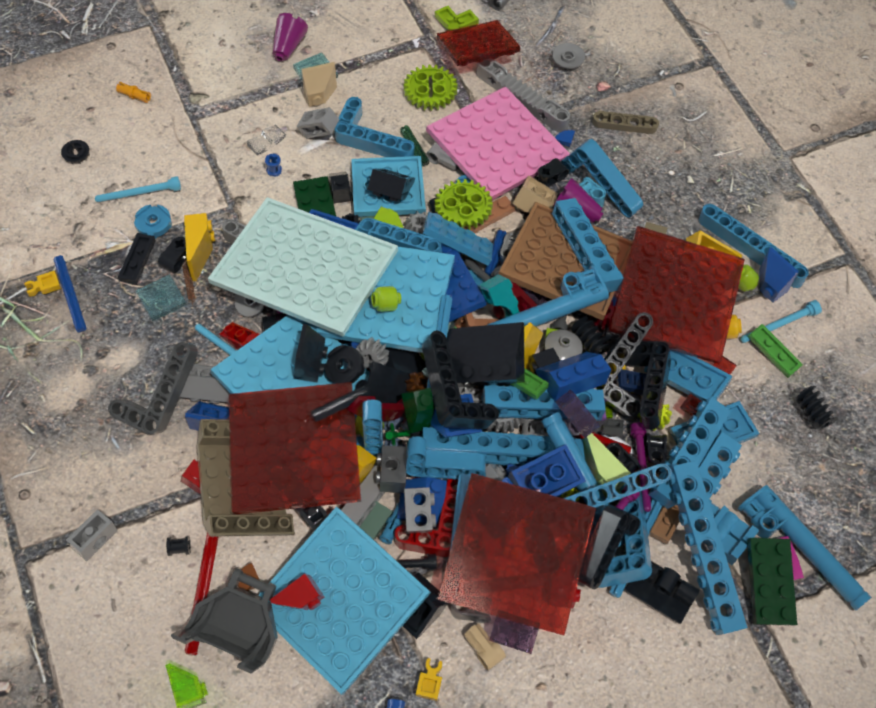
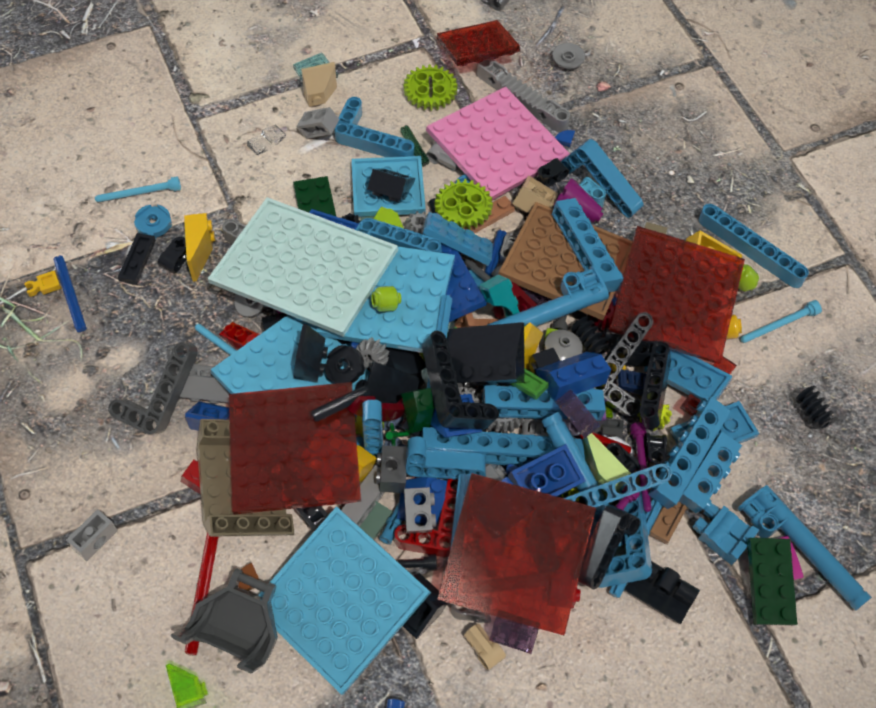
(68, 151): black gear -> none
(133, 92): light orange pin -> none
(161, 297): clear light blue plate -> none
(177, 546): black bush -> none
(187, 276): nougat piece -> none
(271, 166): blue bush -> none
(288, 35): magenta cone -> none
(300, 594): red slope -> none
(340, 187): black slope -> none
(417, 381): reddish brown gear -> none
(429, 683): yellow plate -> none
(452, 21): lime plate -> none
(625, 122): dark tan beam -> none
(728, 597): dark azure brick -> none
(775, 275): blue slope -> none
(775, 351): bright green tile -> none

